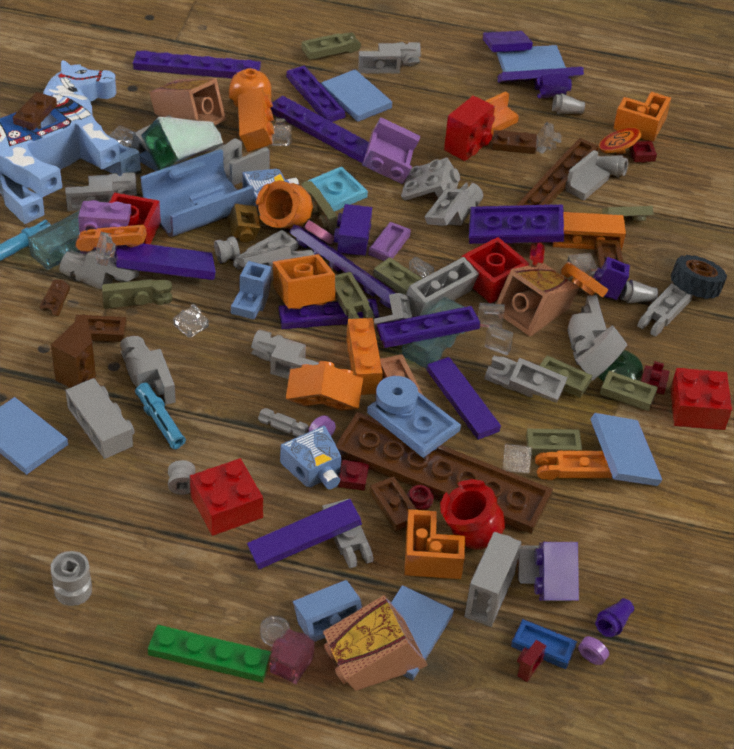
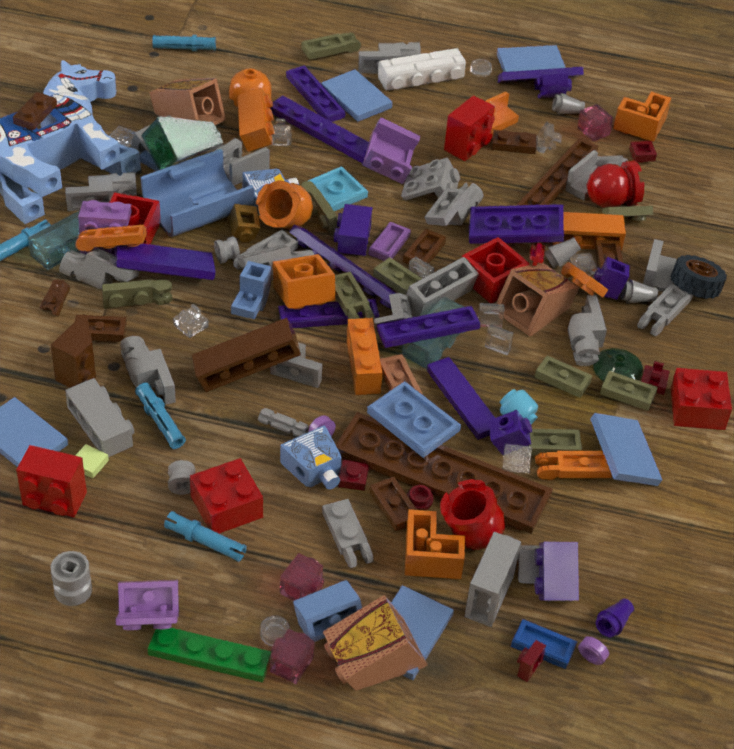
(51, 481): none -> red brick
(93, 460): none -> yellowish green tile
(105, 249): clear plate -> none
(148, 603): none -> medium lavender bracket
(183, 42): none -> dark azure pin
(191, 65): dark purple plate -> none
(195, 532): none -> dark azure pin
(246, 355): none -> reddish brown brick
(301, 578): none -> clear pink brick
(304, 533): dark purple tile -> none
(319, 232): bright pink tile -> none
(324, 386): orange brick -> none
(404, 400): medium blue piece -> none
(421, 69): none -> white brick
(425, 247): none -> reddish brown plate
(481, 67): none -> clear tile
(507, 41): dark purple tile -> none
(510, 429): none -> dark purple brick
(520, 401): none -> medium azure head
(525, 378): light grey plate -> none
(562, 252): none -> light grey cone
(595, 122): none -> clear pink brick
(603, 353): light grey slope -> none
(615, 185): none -> red tile
(620, 140): piece -> none
(659, 268): none -> light grey panel

